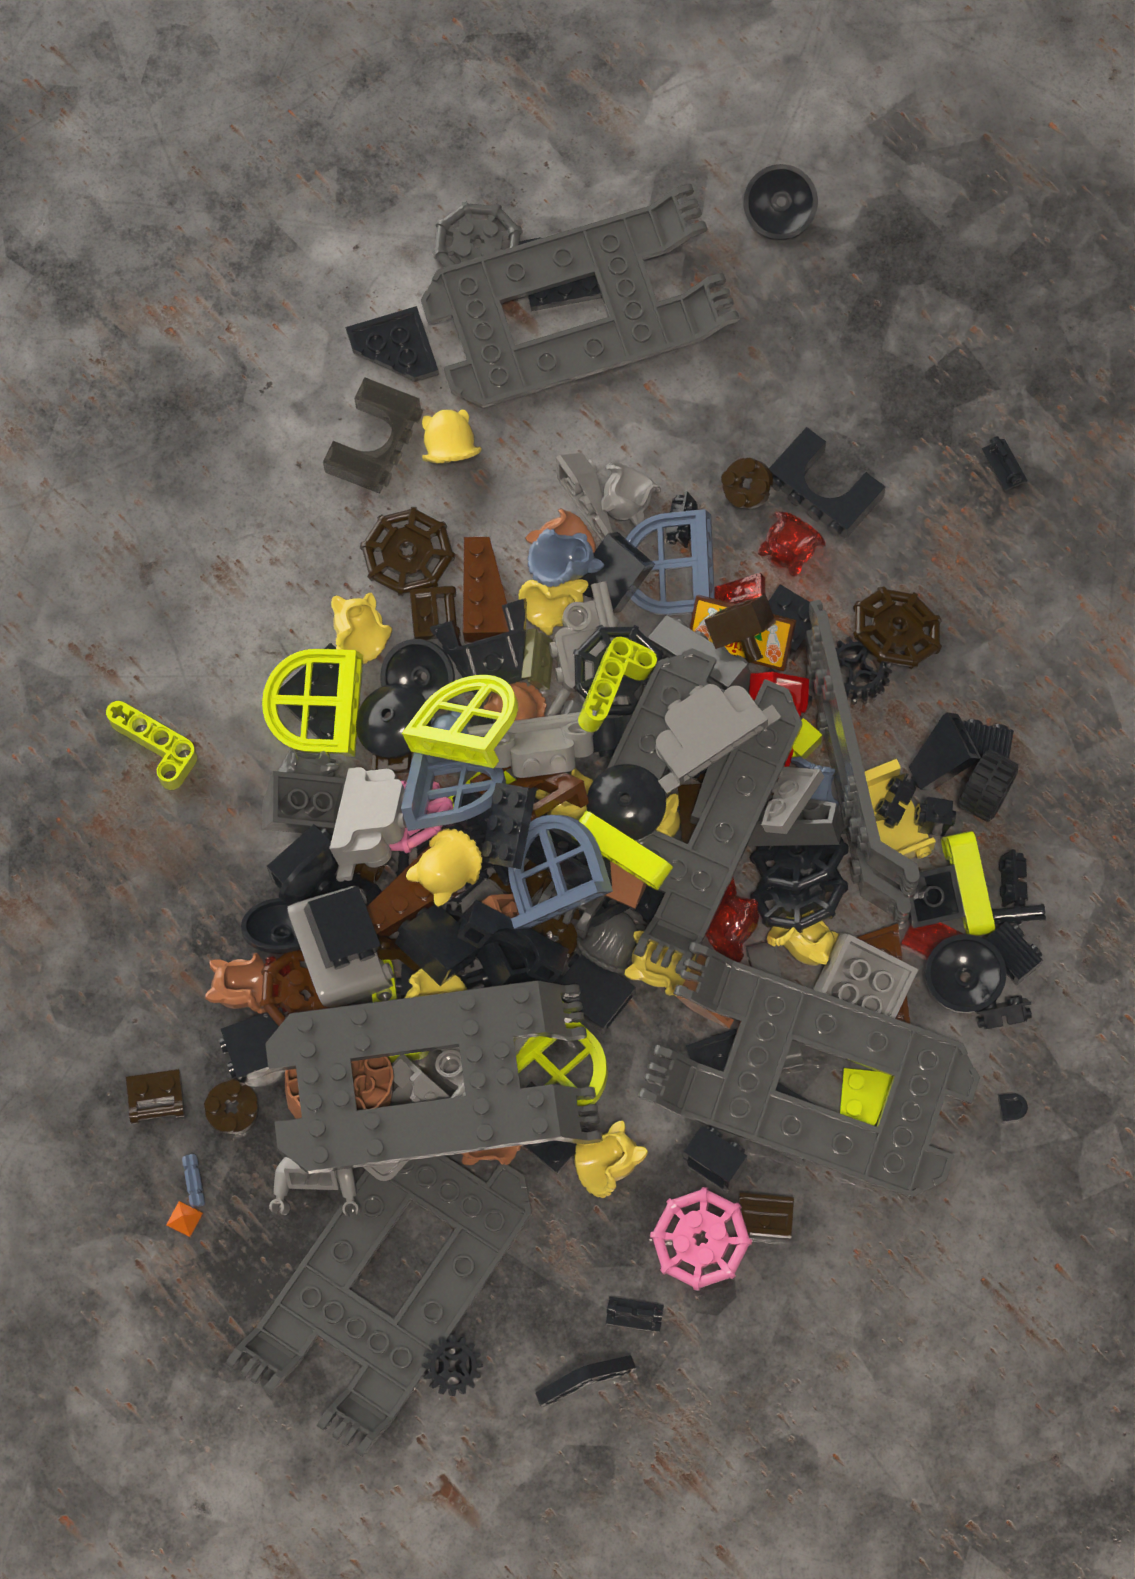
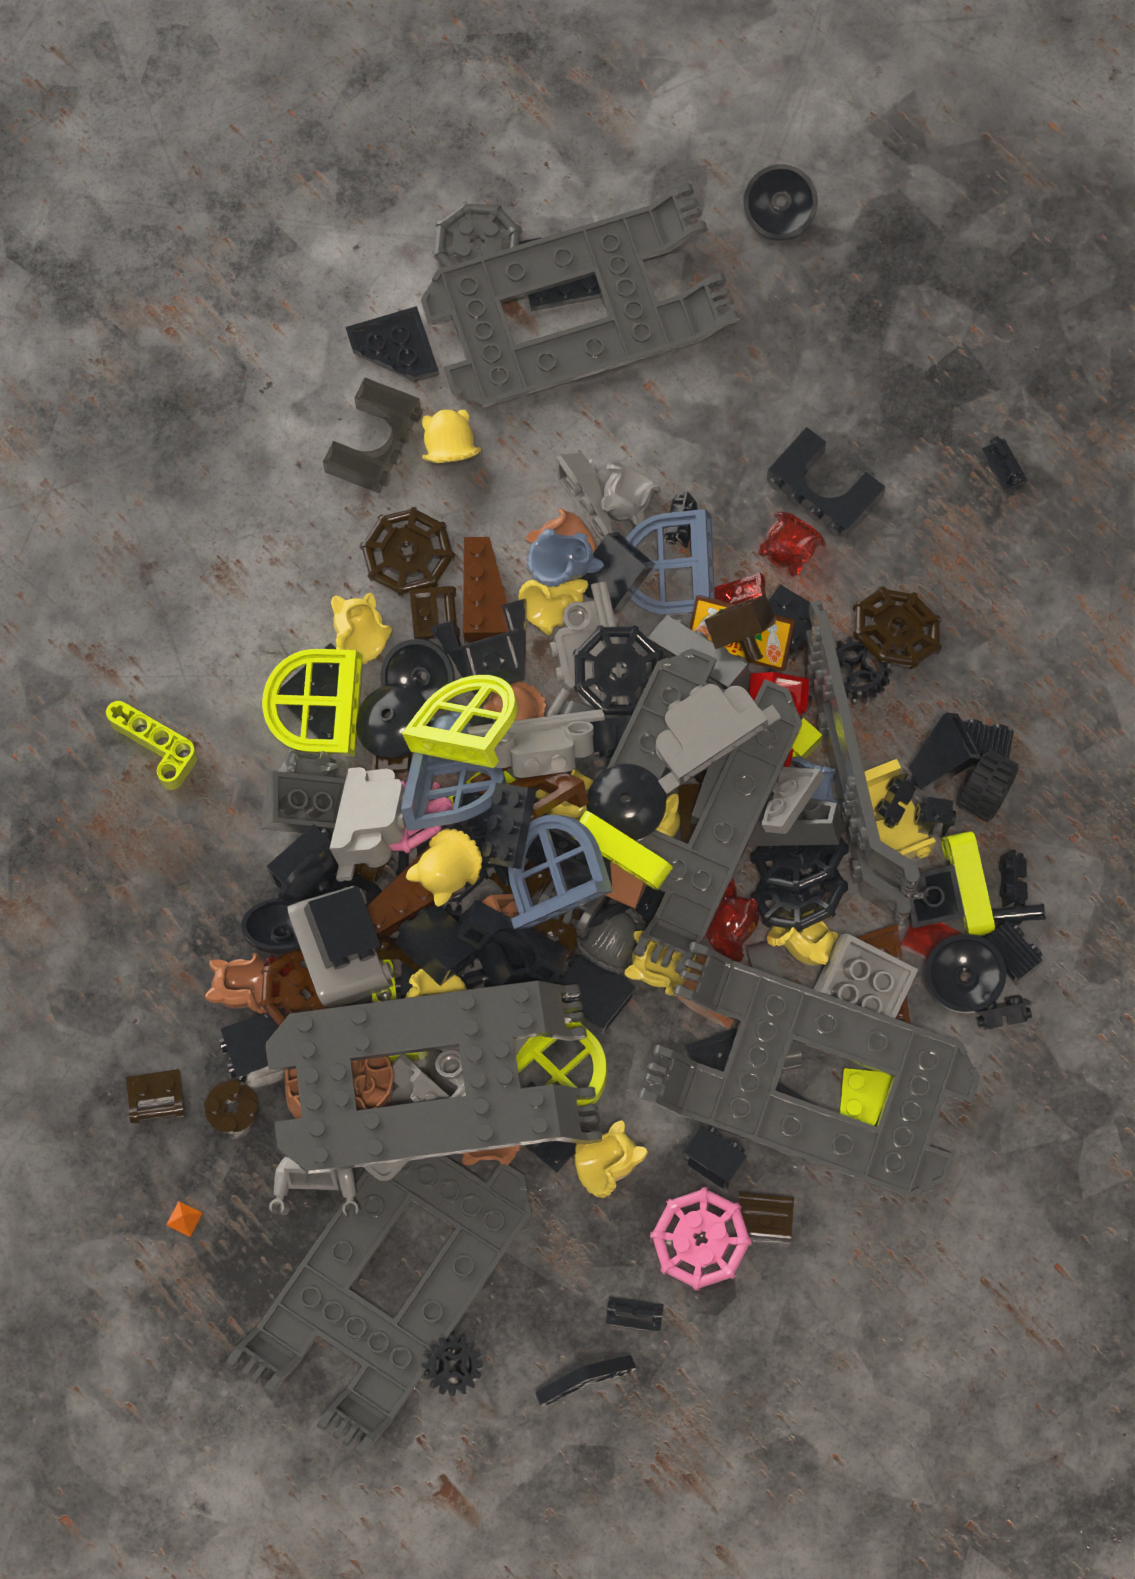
(193, 1181): sand blue axle -> none
(537, 660): olive plate -> none
(603, 683): neon yellow beam -> none
(760, 486): dark brown plate -> none
(1012, 1107): black tile -> none

